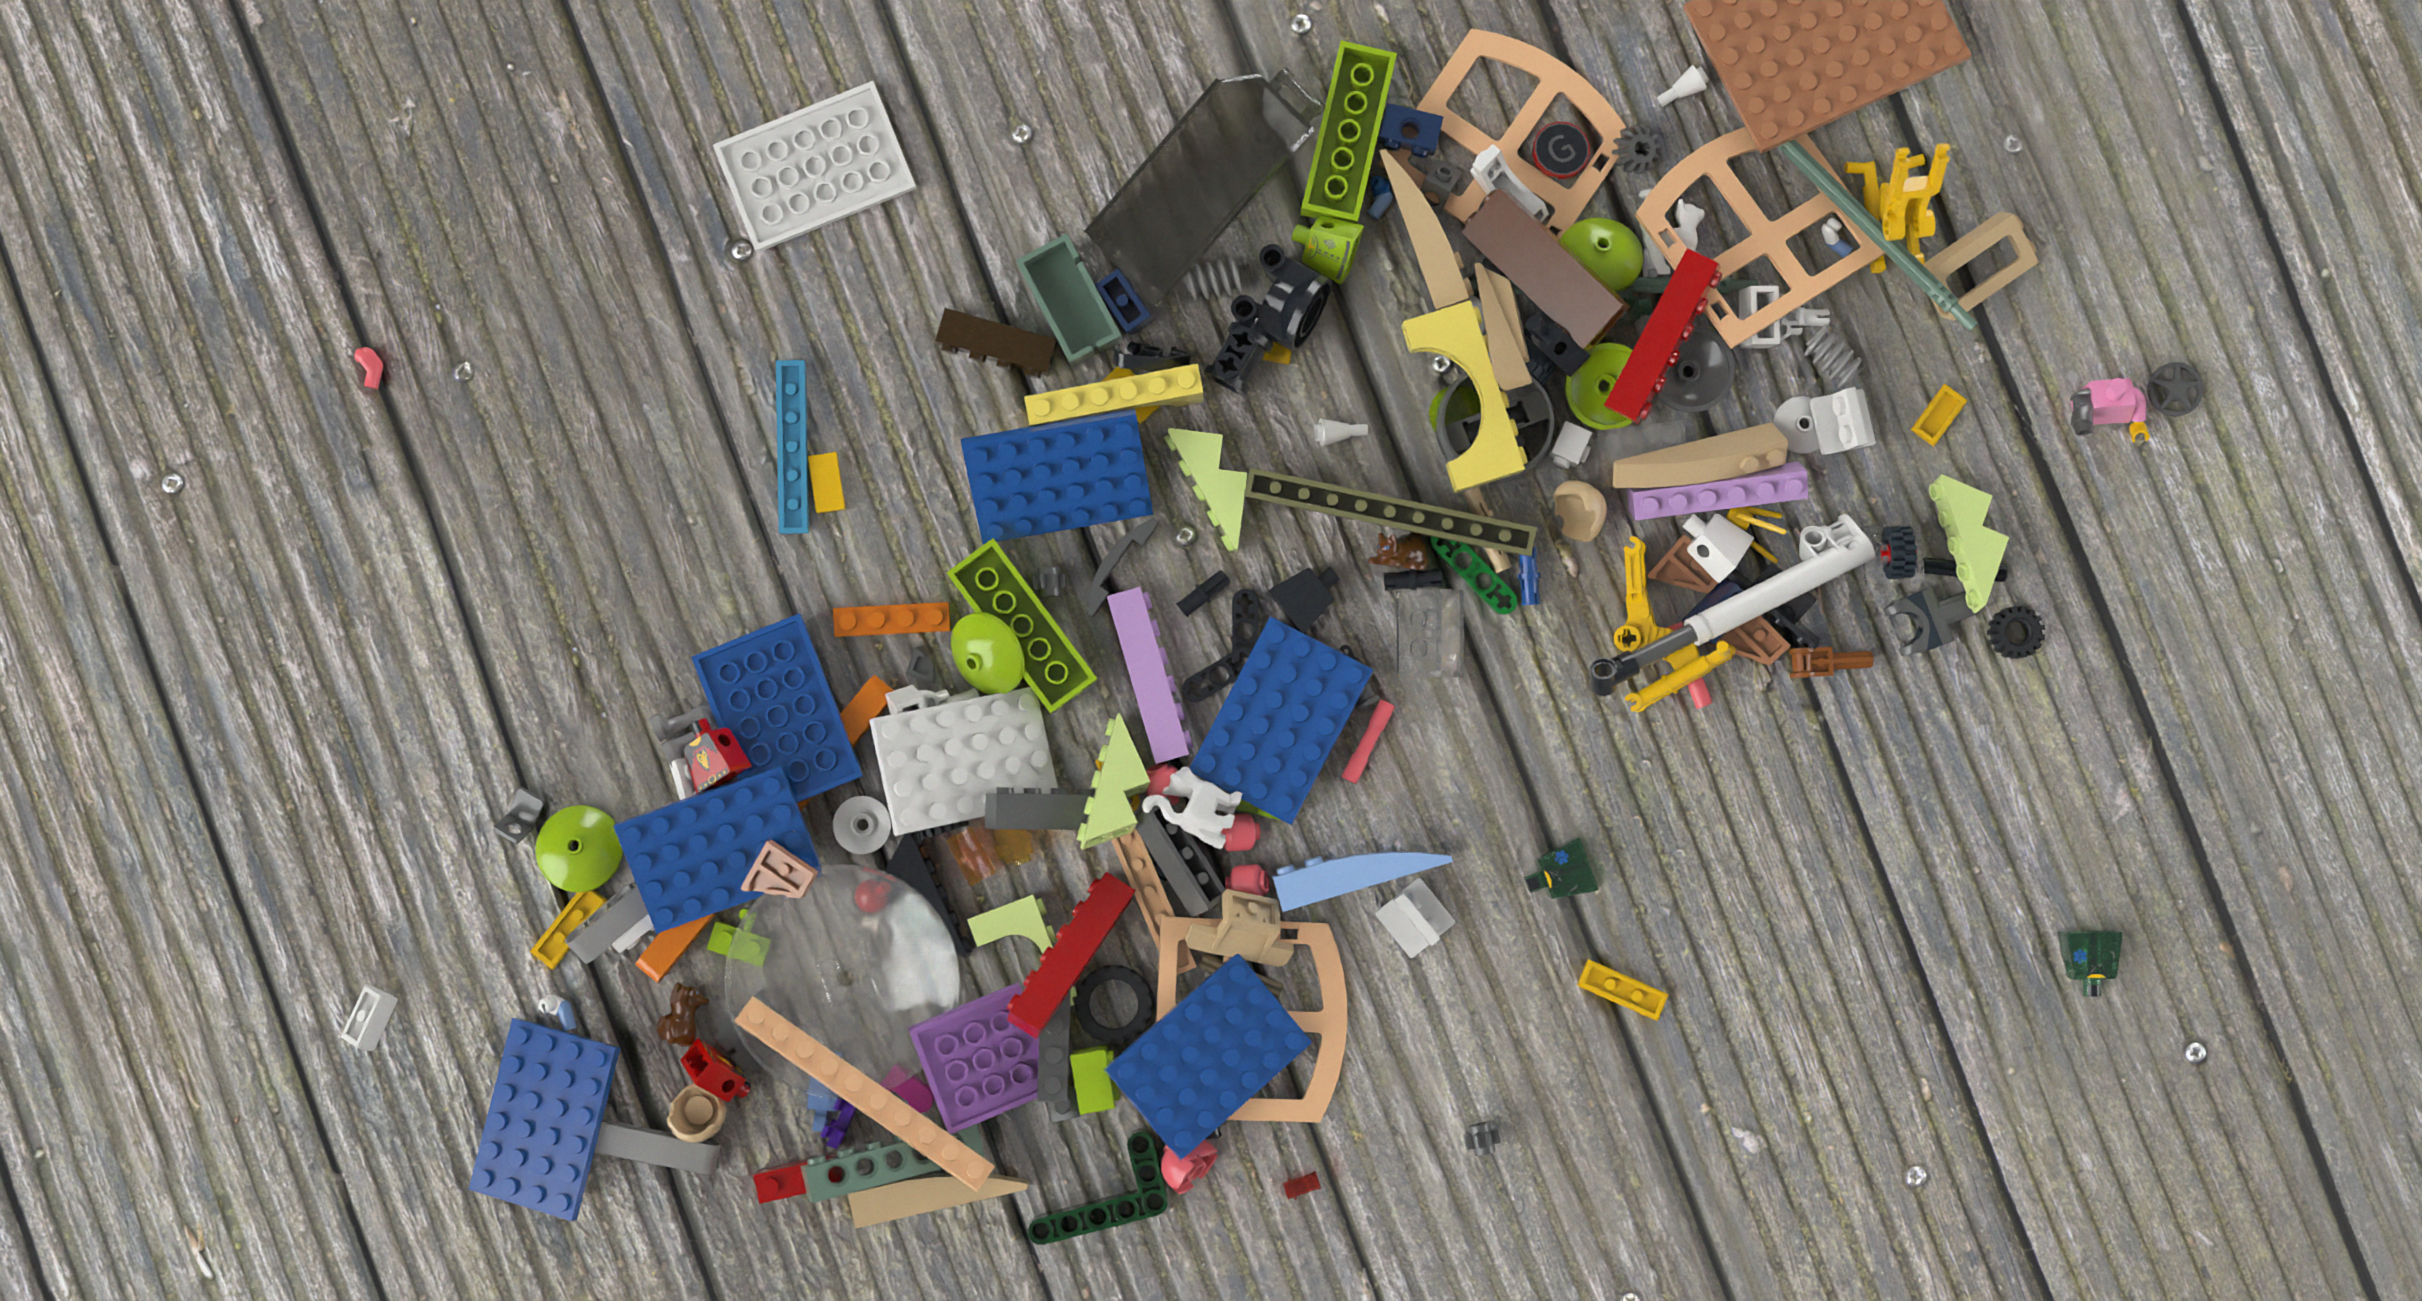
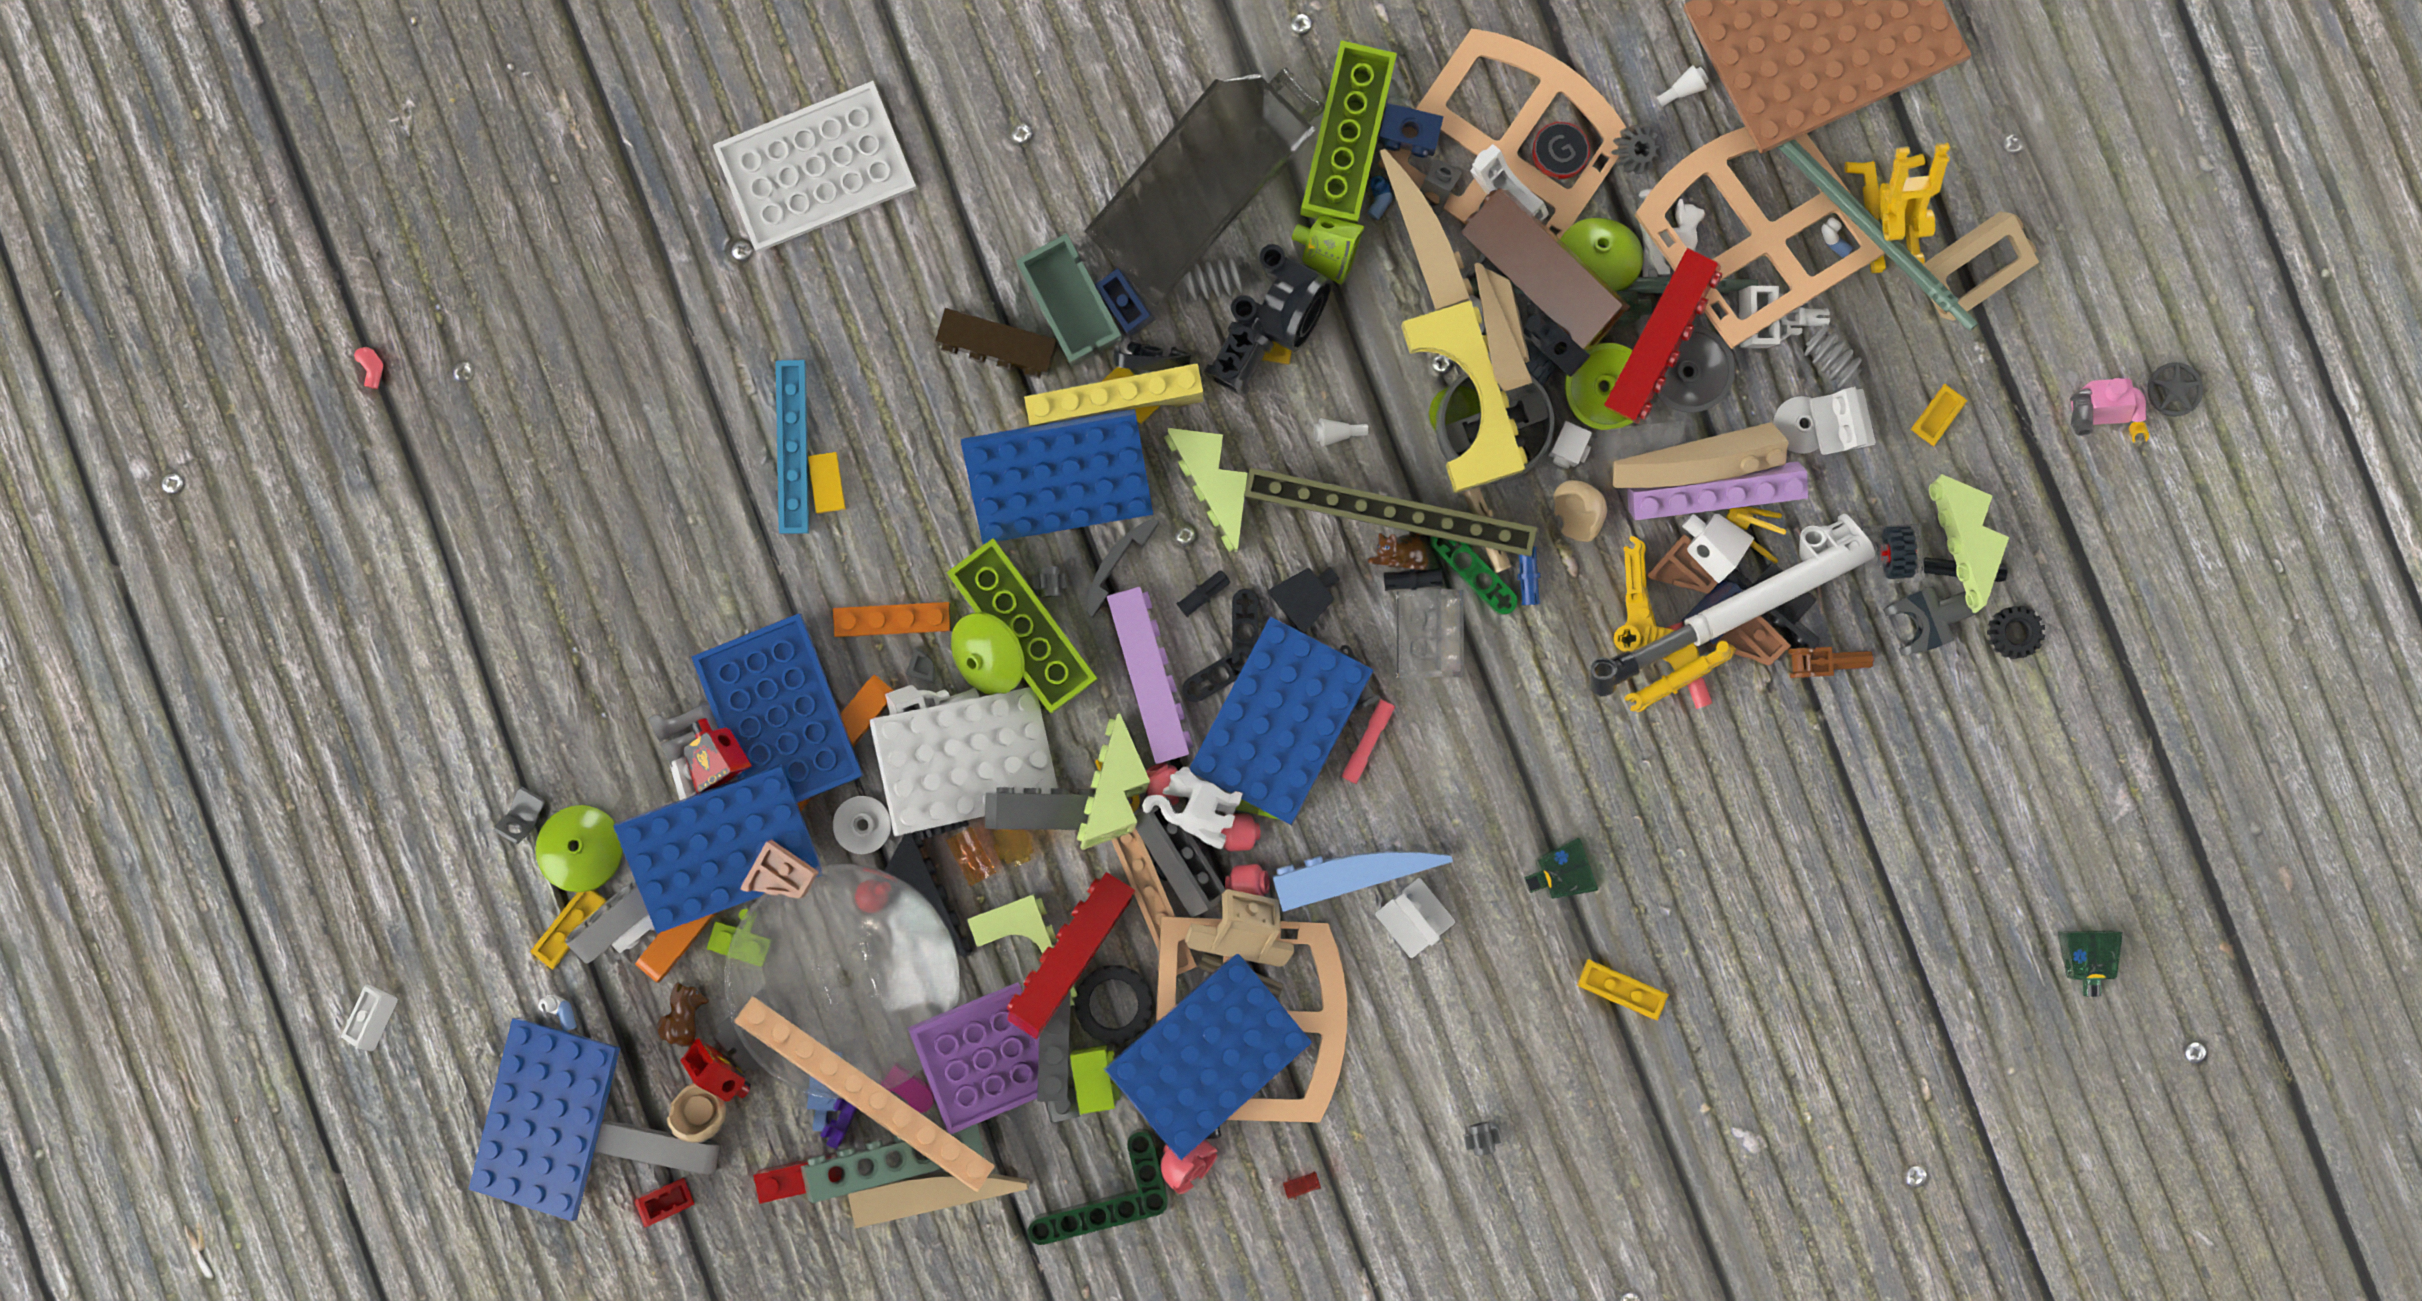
(663, 1202): none -> red slope

